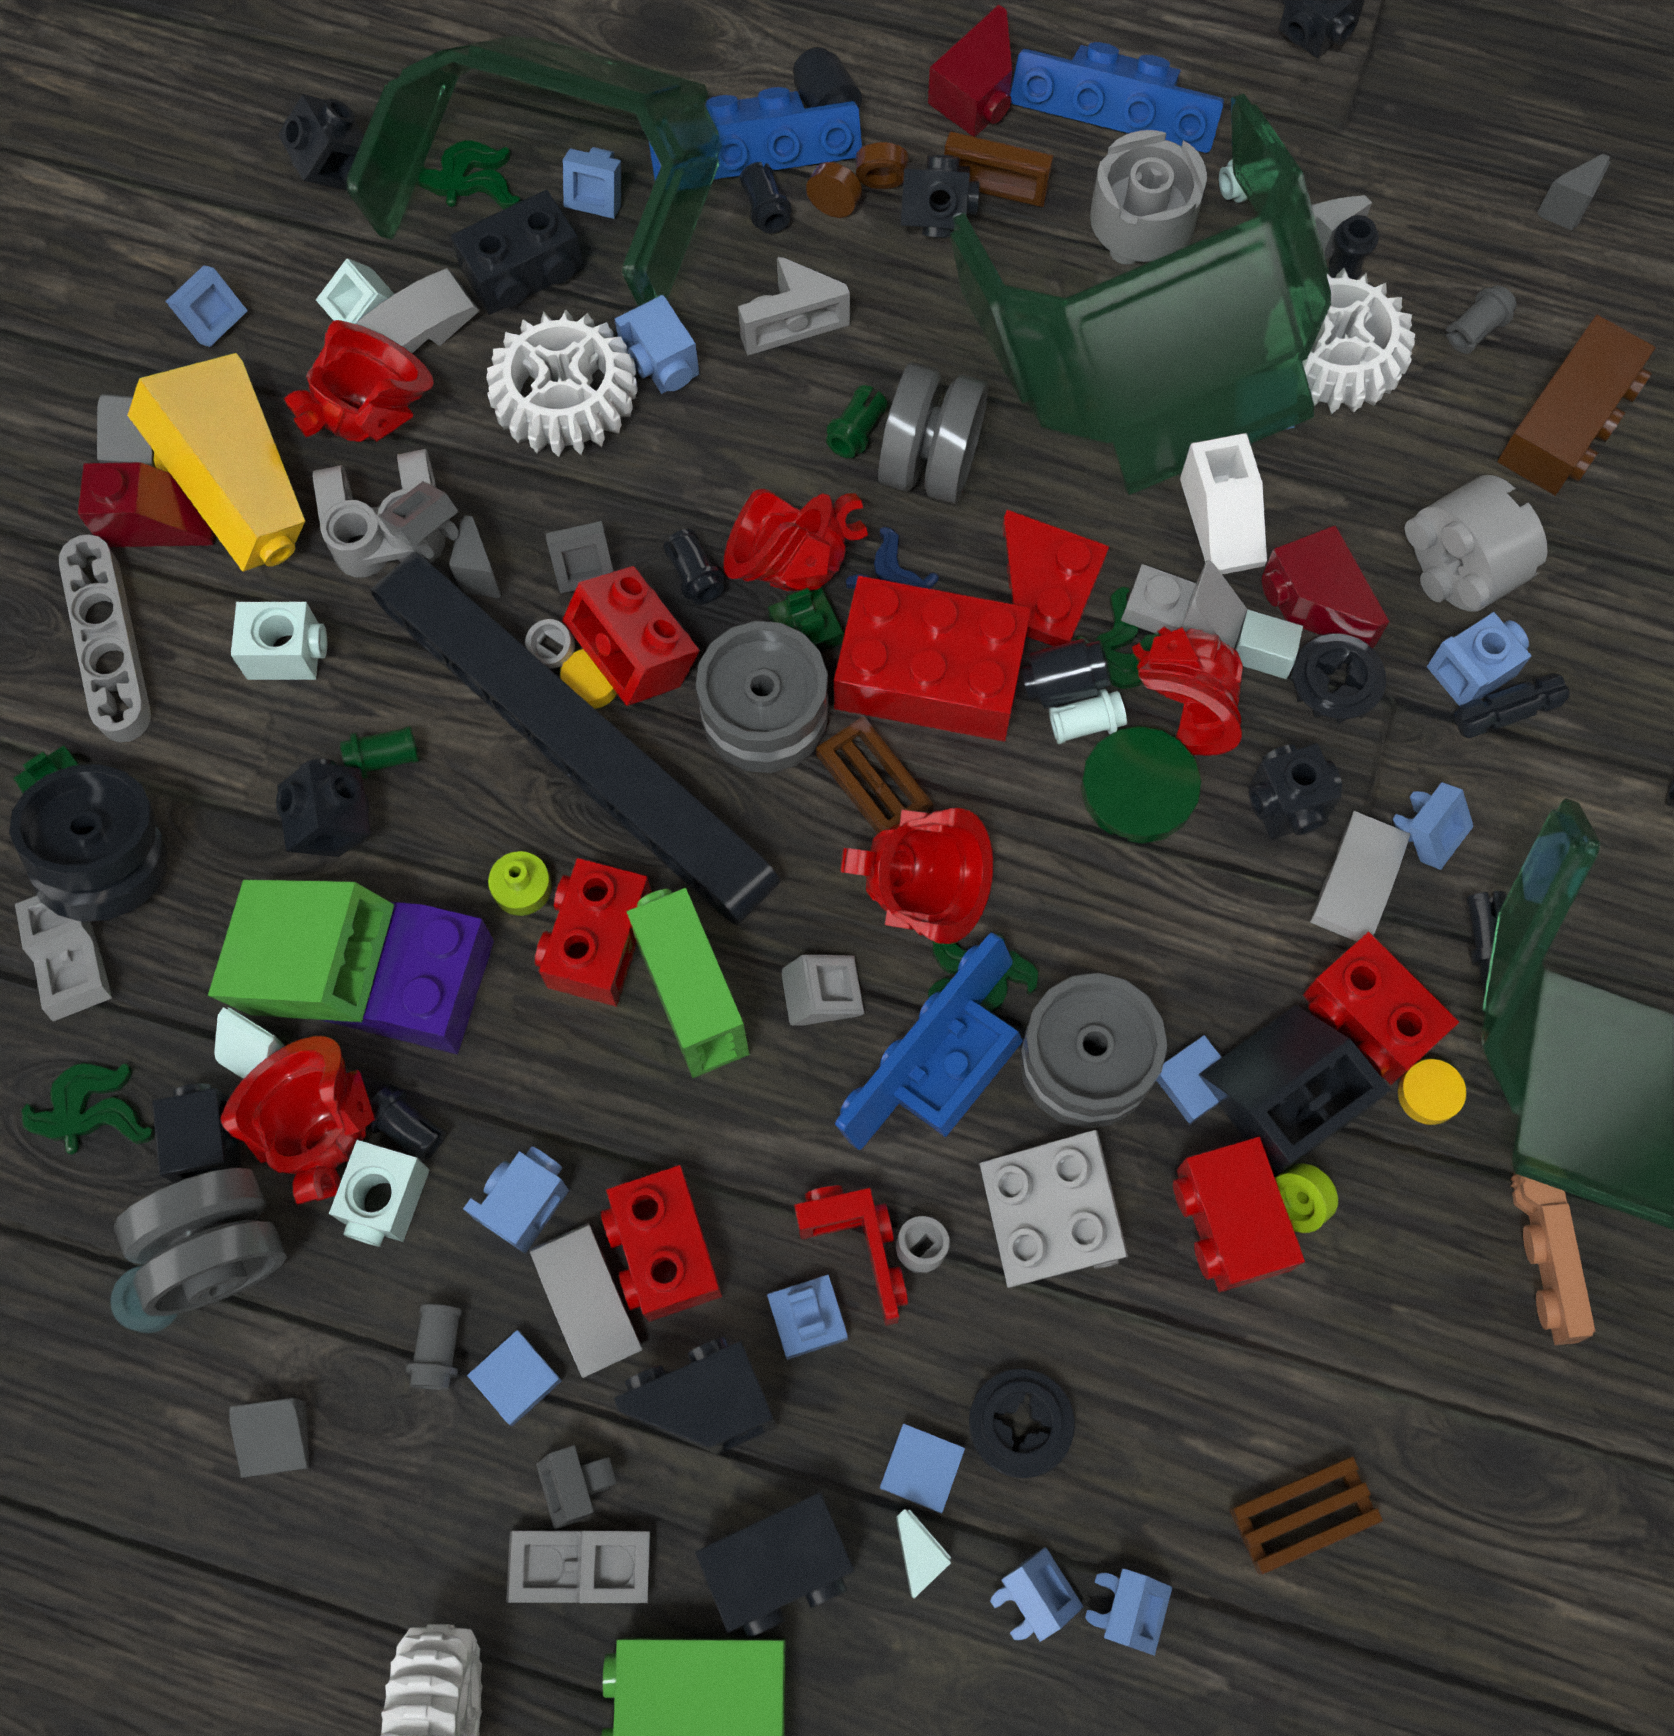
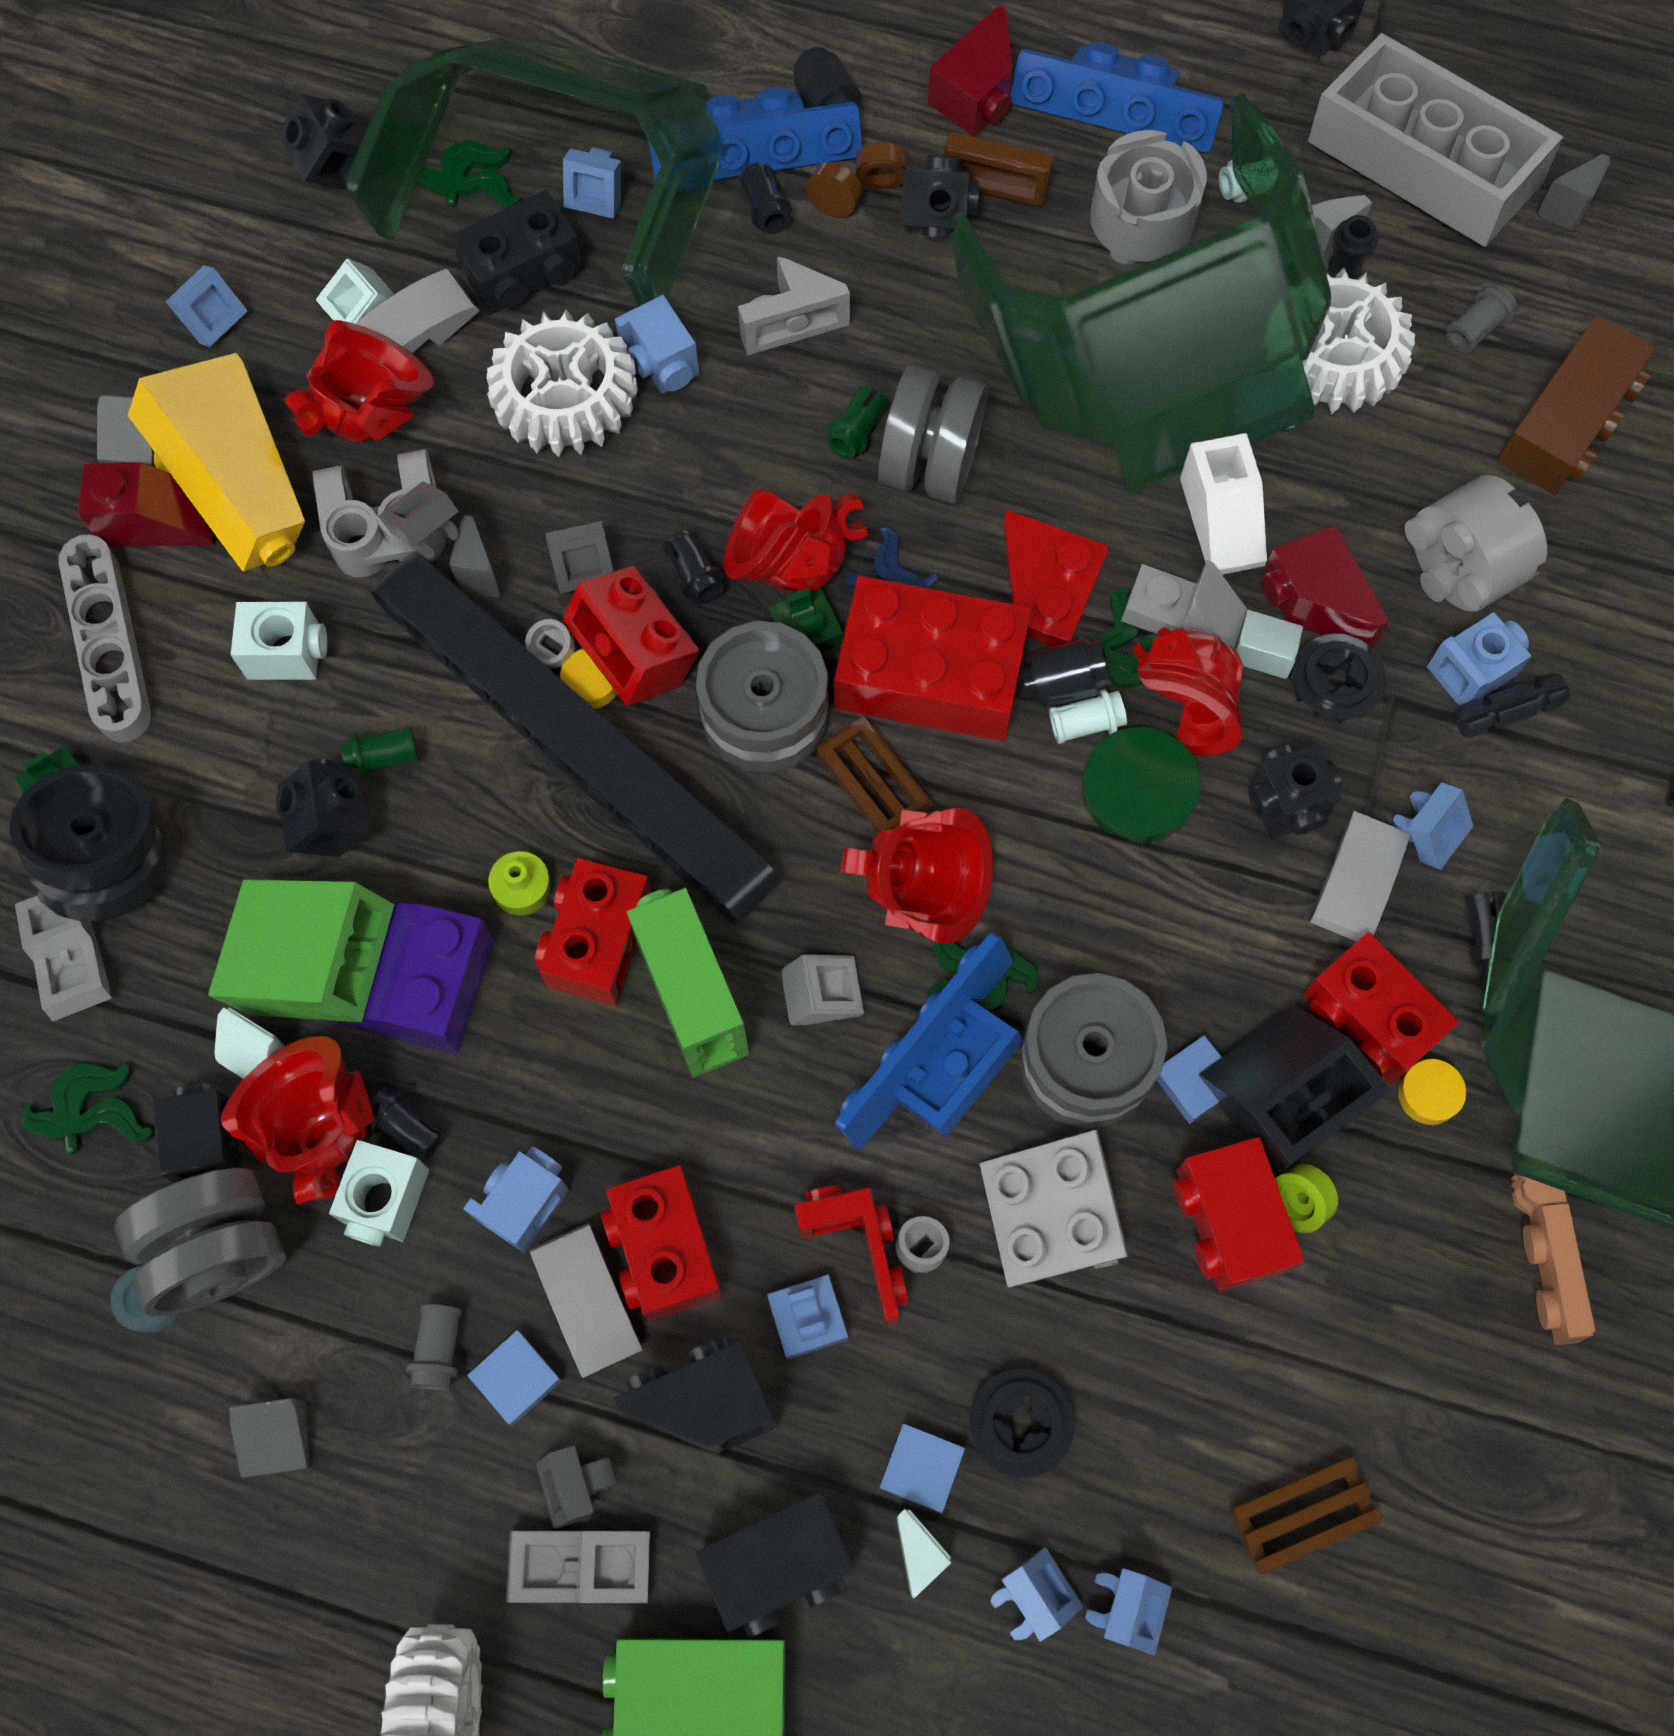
(1433, 139): none -> light grey brick

